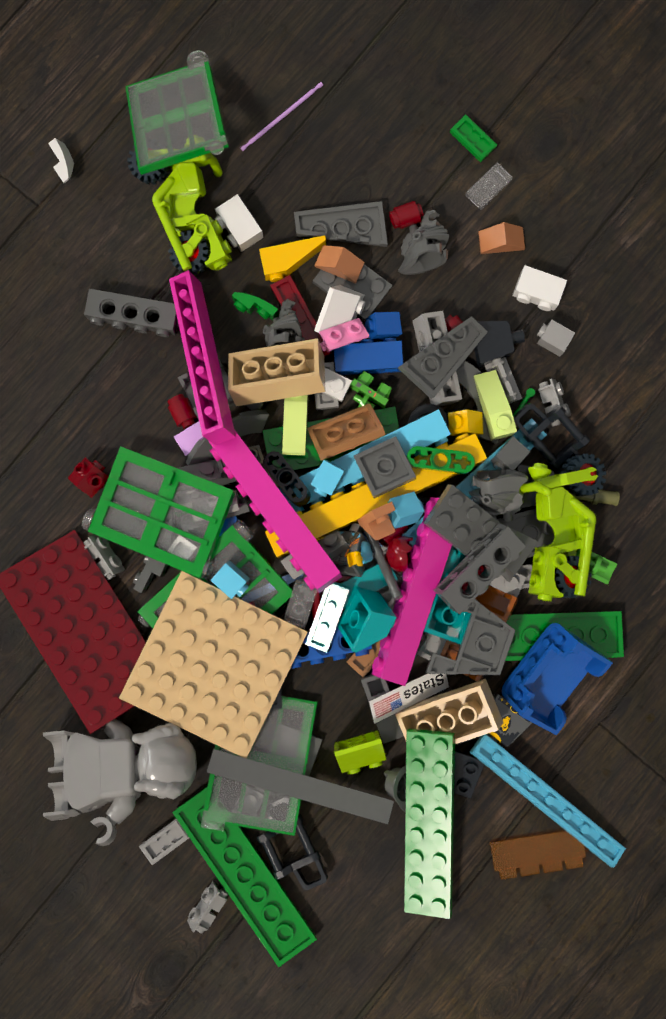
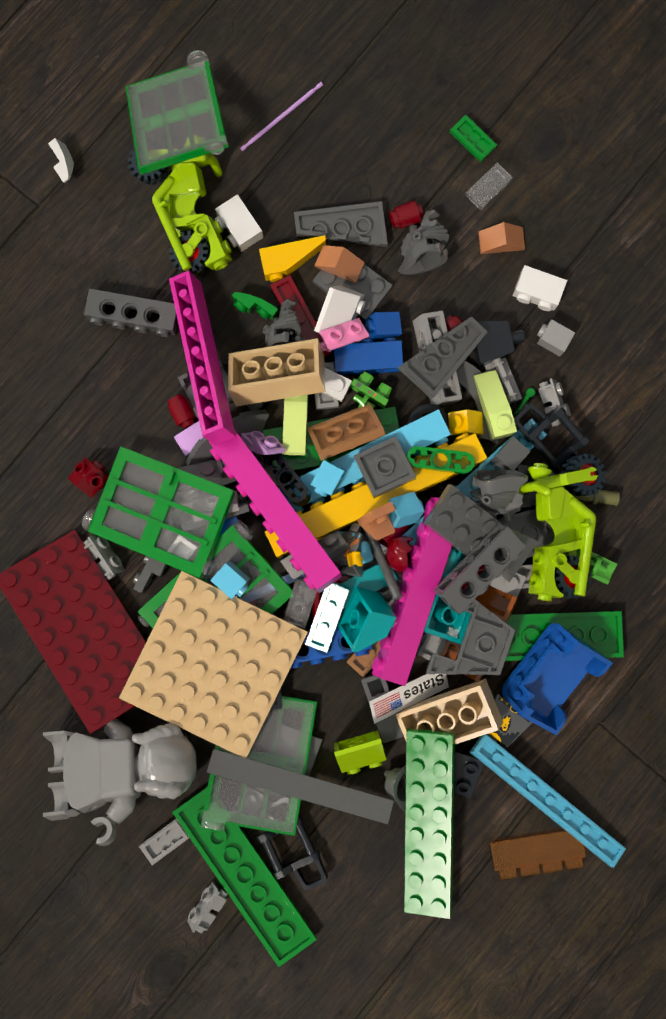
(262, 445): none -> lavender slope

